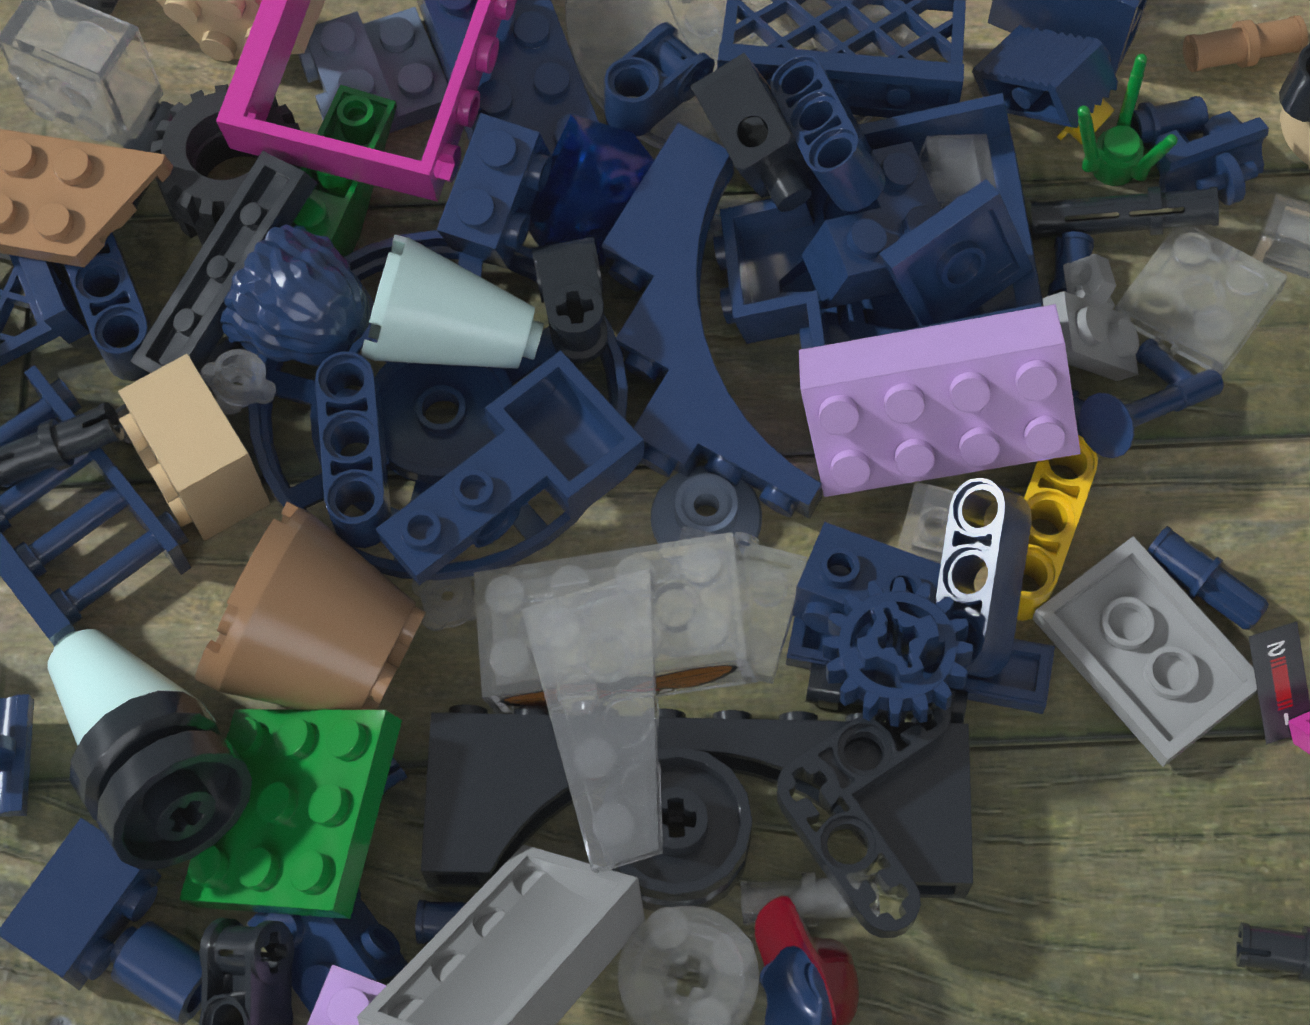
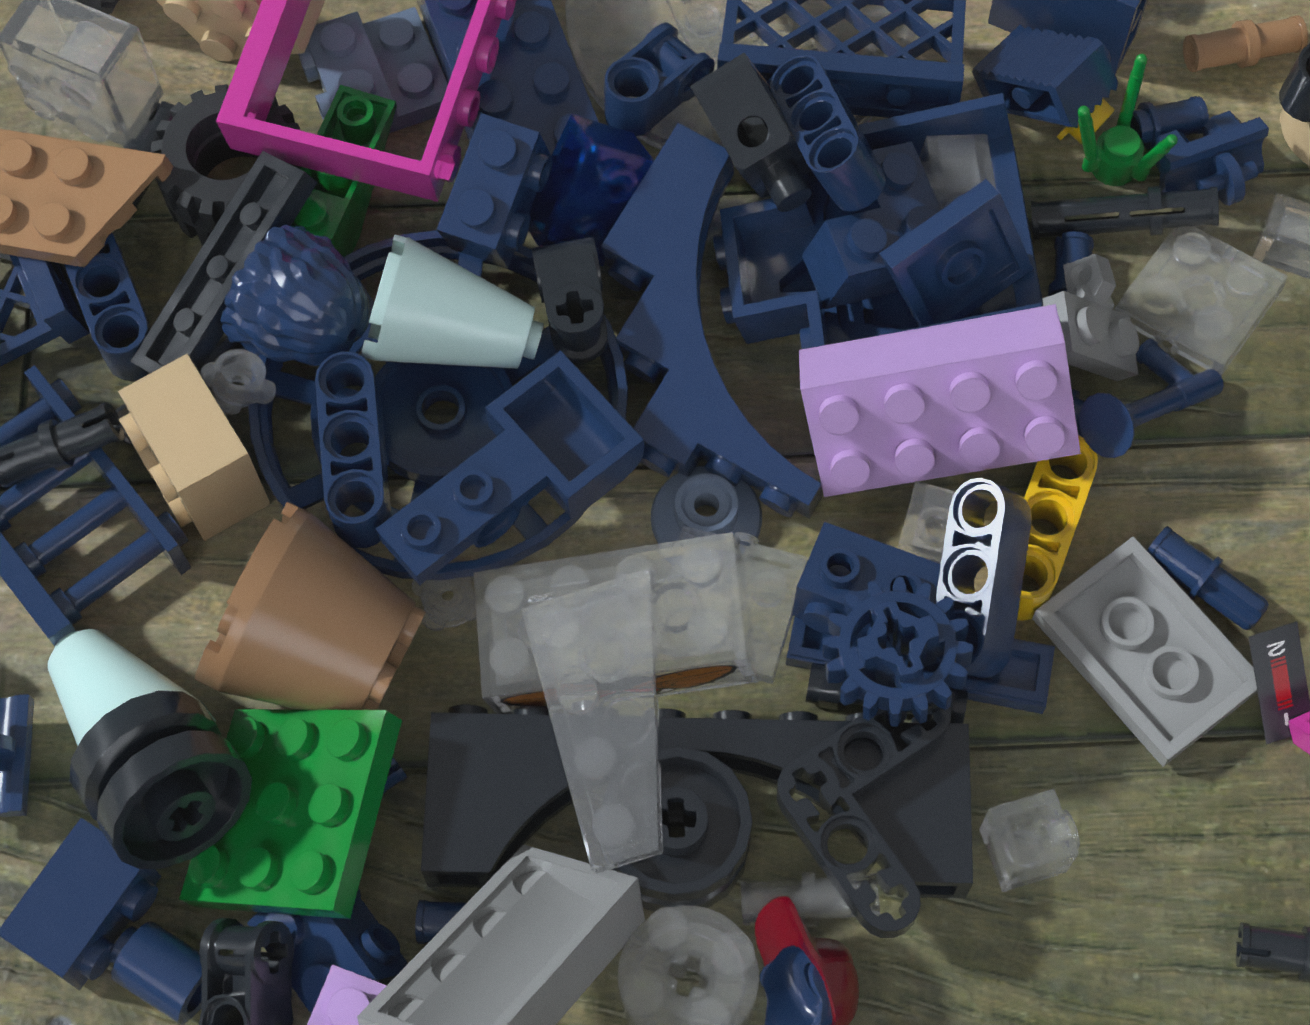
(1030, 840): none -> clear brick

